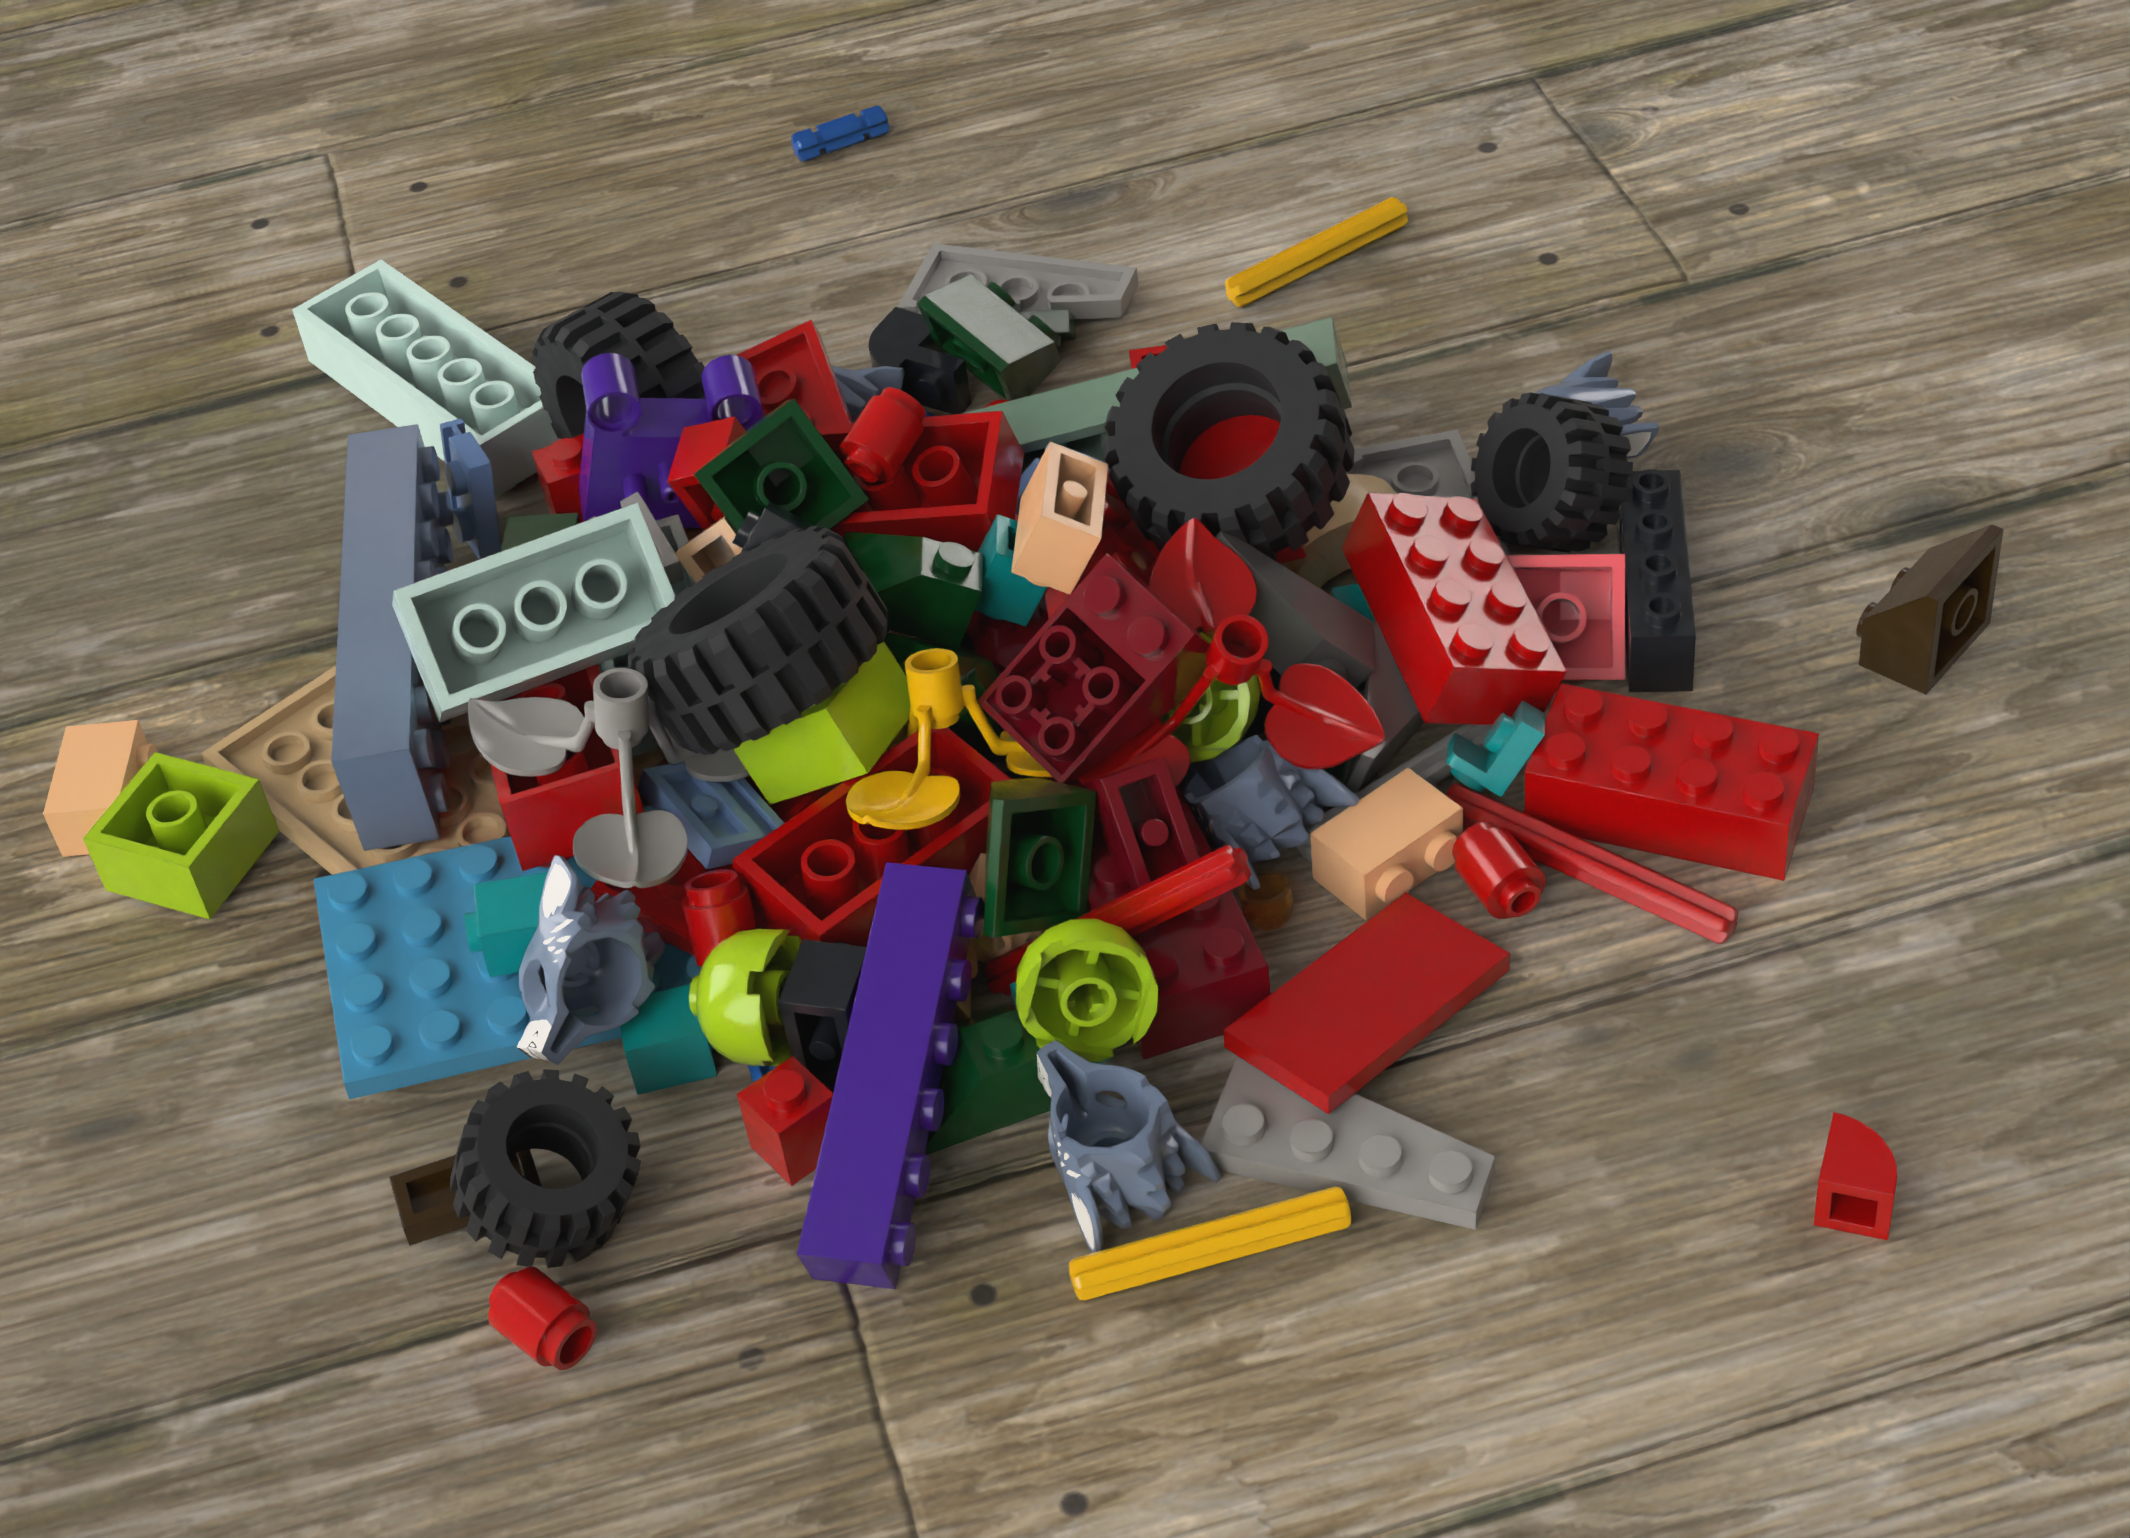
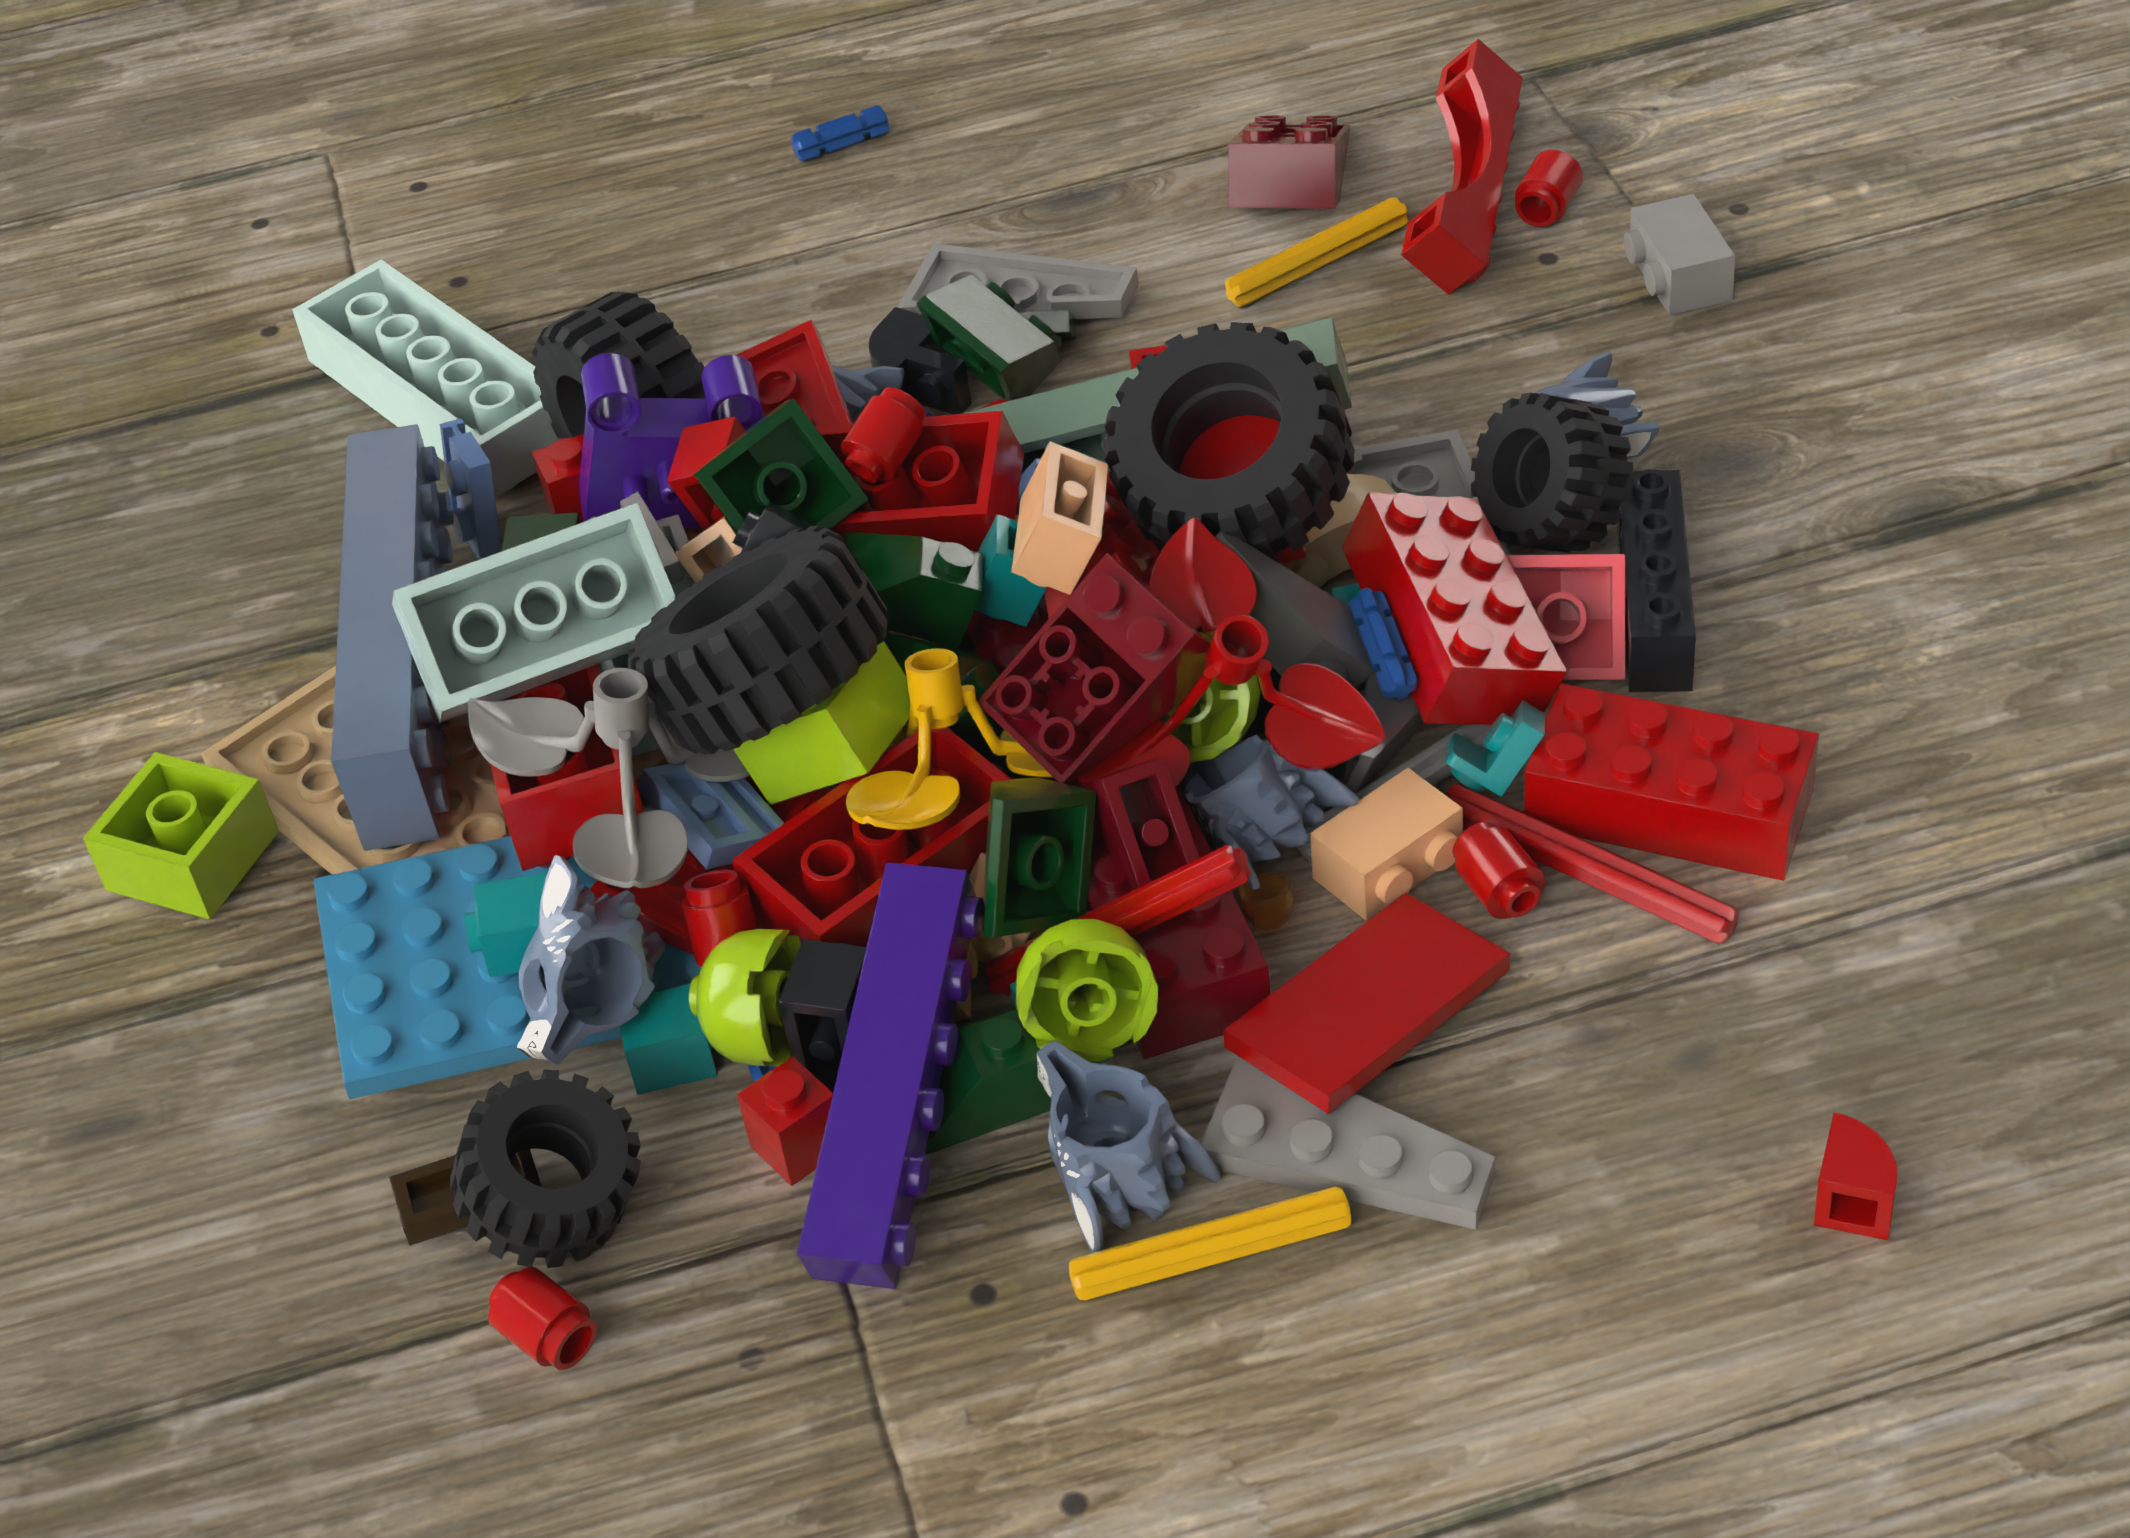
(89, 776): light nougat brick -> none
(1287, 163): none -> slope
(1383, 644): none -> blue axle
(1456, 231): none -> red arch
(1548, 188): none -> red brick
(1680, 254): none -> light grey brick
(1932, 611): dark brown slope -> none

